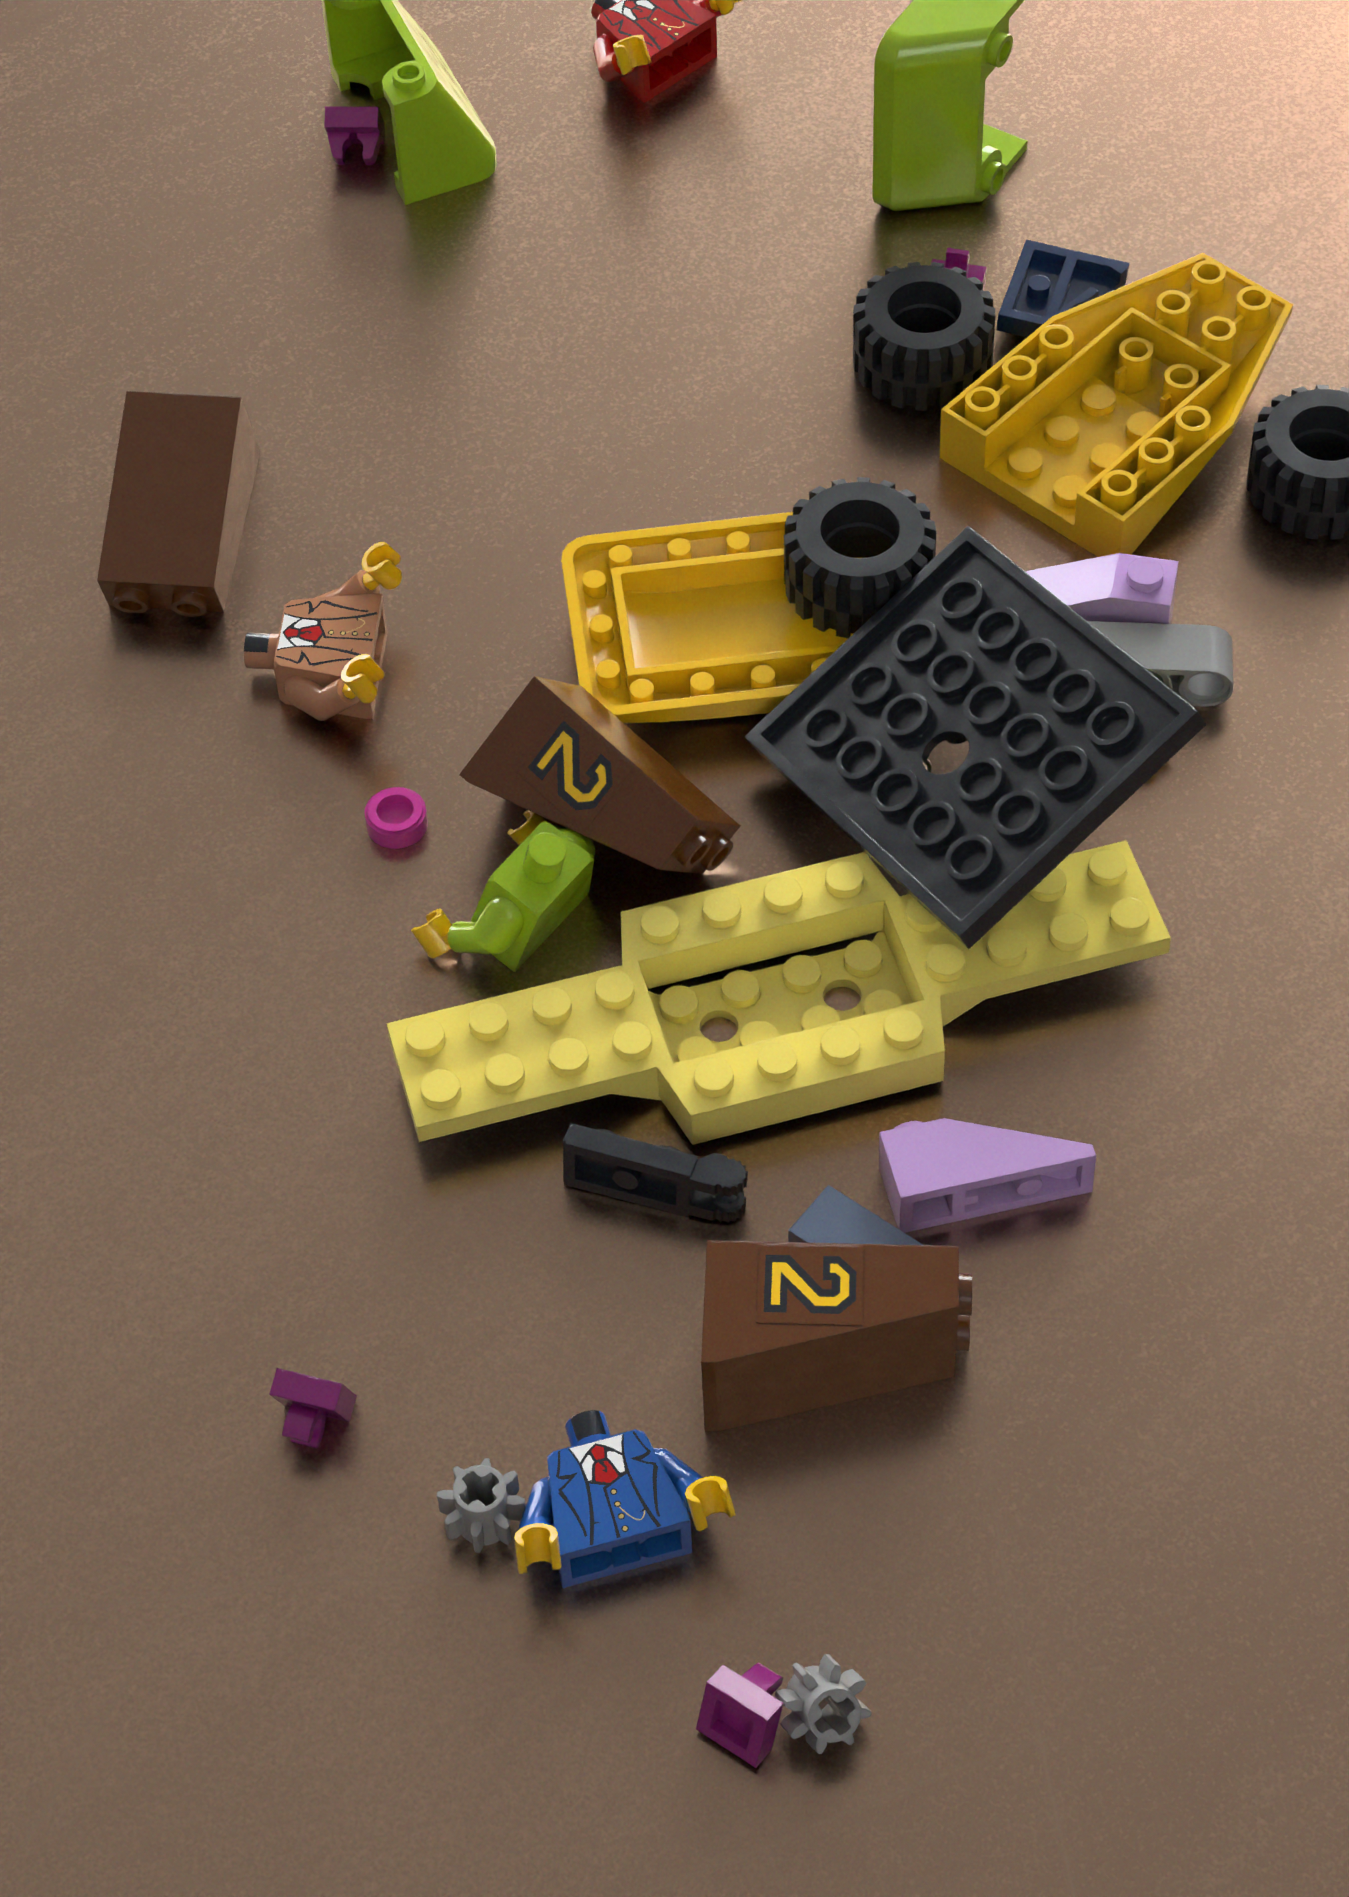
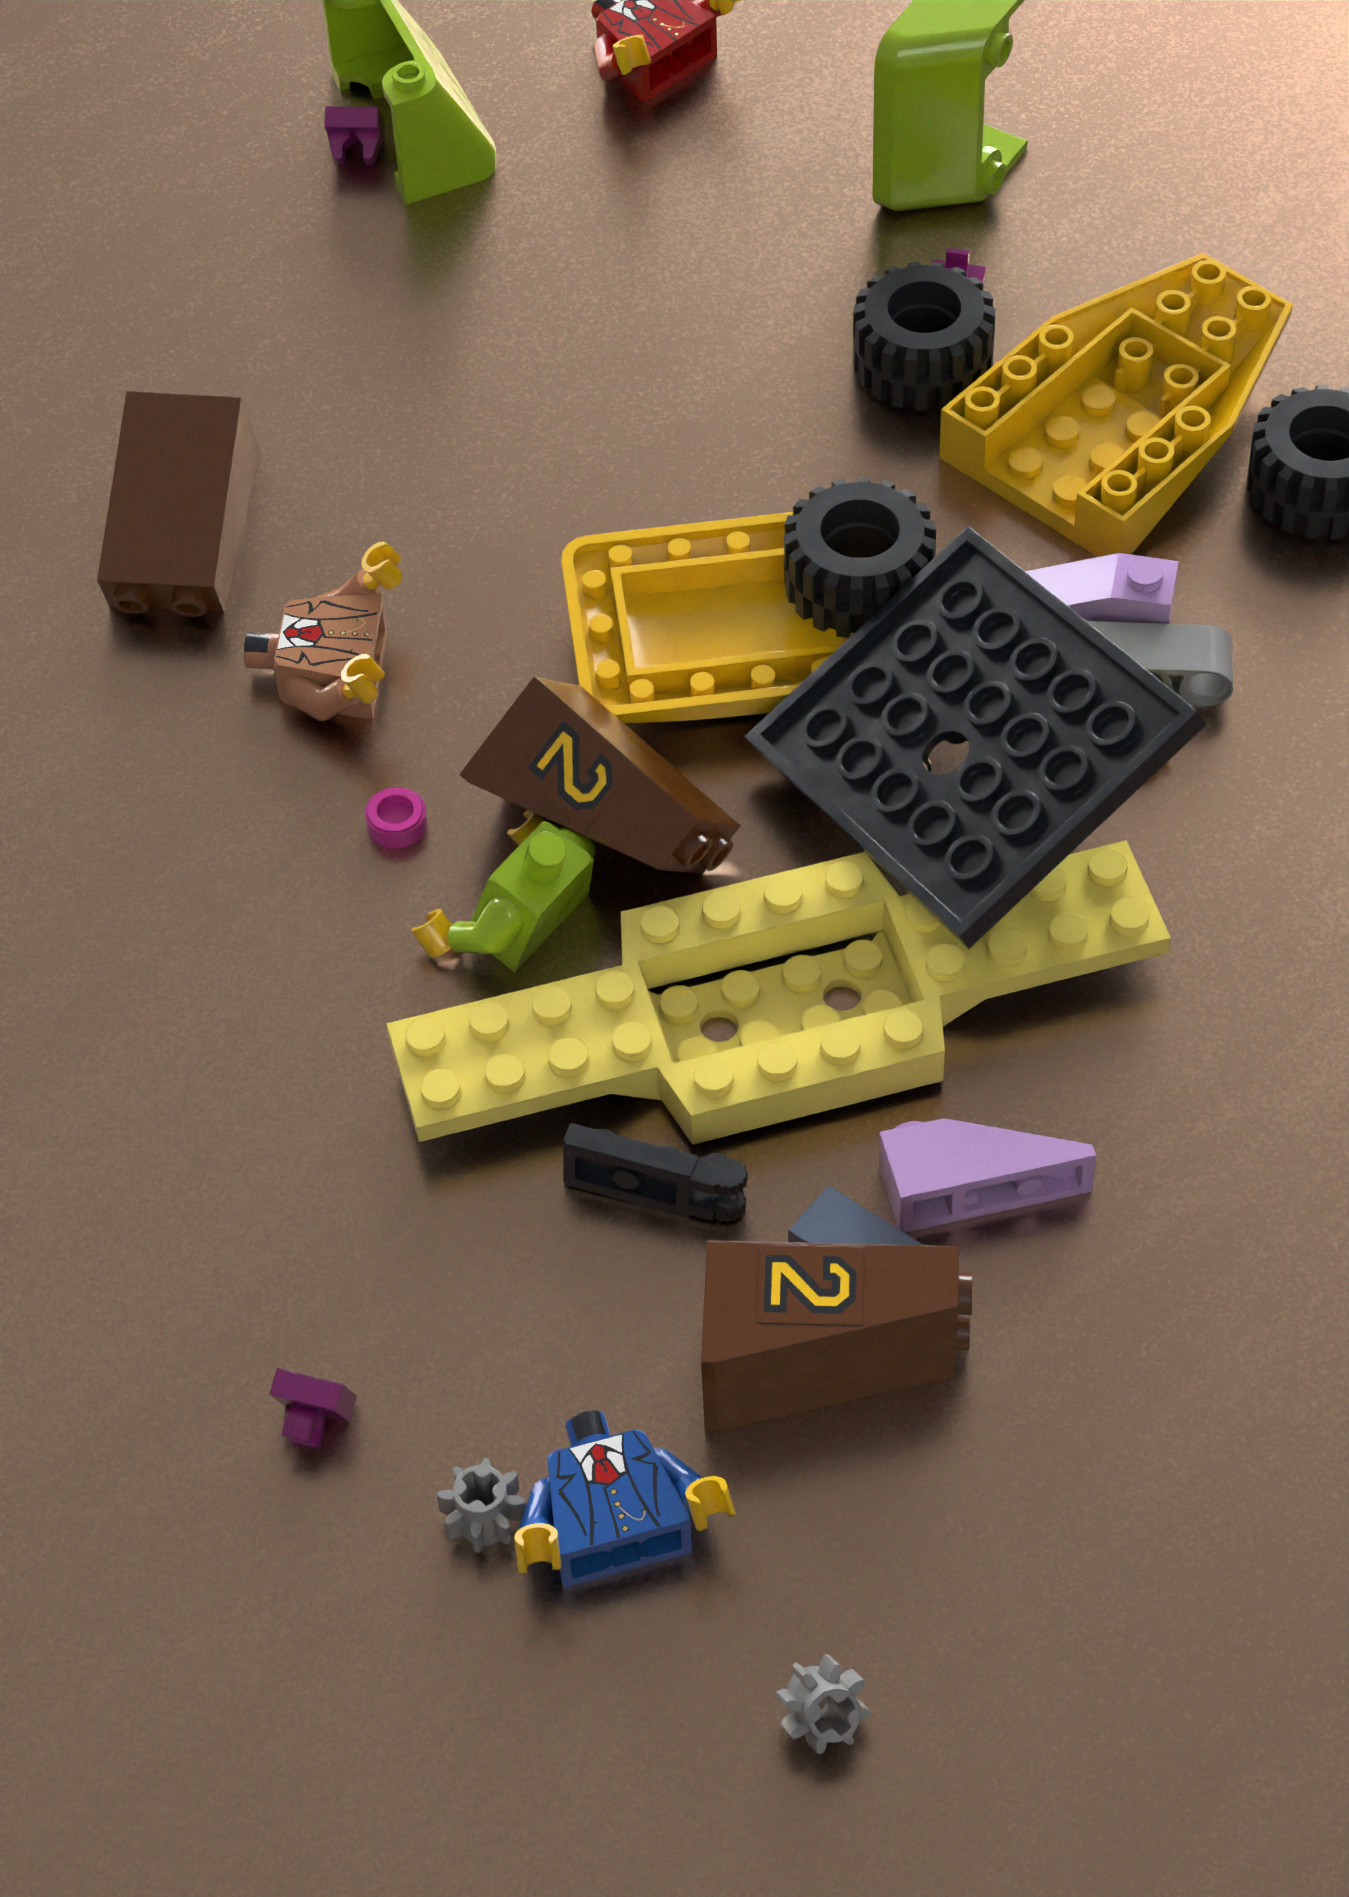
(742, 1711): magenta tile -> none
(1053, 281): dark blue wing -> none

